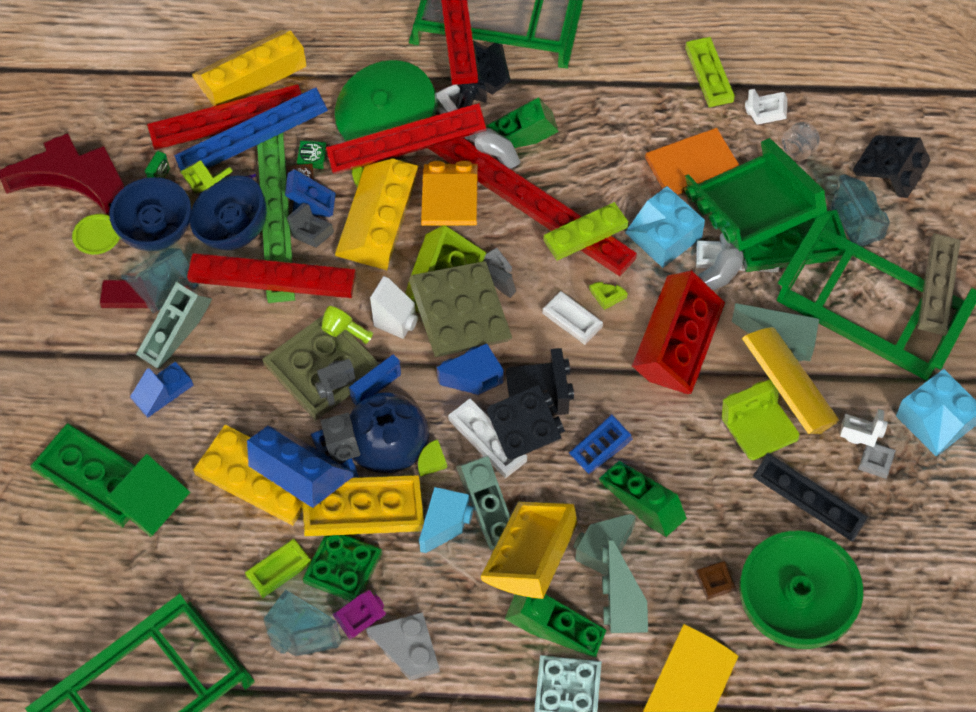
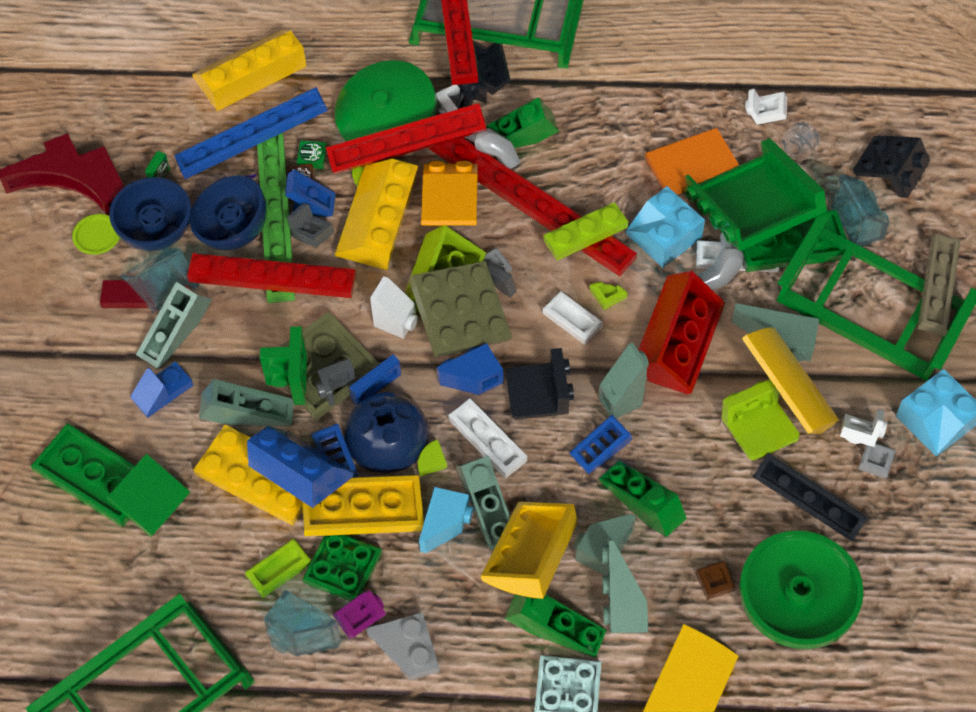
(200, 178): lime panel -> none
(216, 118): red plate -> none
(242, 405): none -> sand green slope
(287, 365): none -> green bracket
(337, 321): lime bar -> none
(340, 437): dark grey bracket -> none
(525, 422): black bracket -> none
(625, 383): none -> sand green slope
(709, 72): lime plate -> none

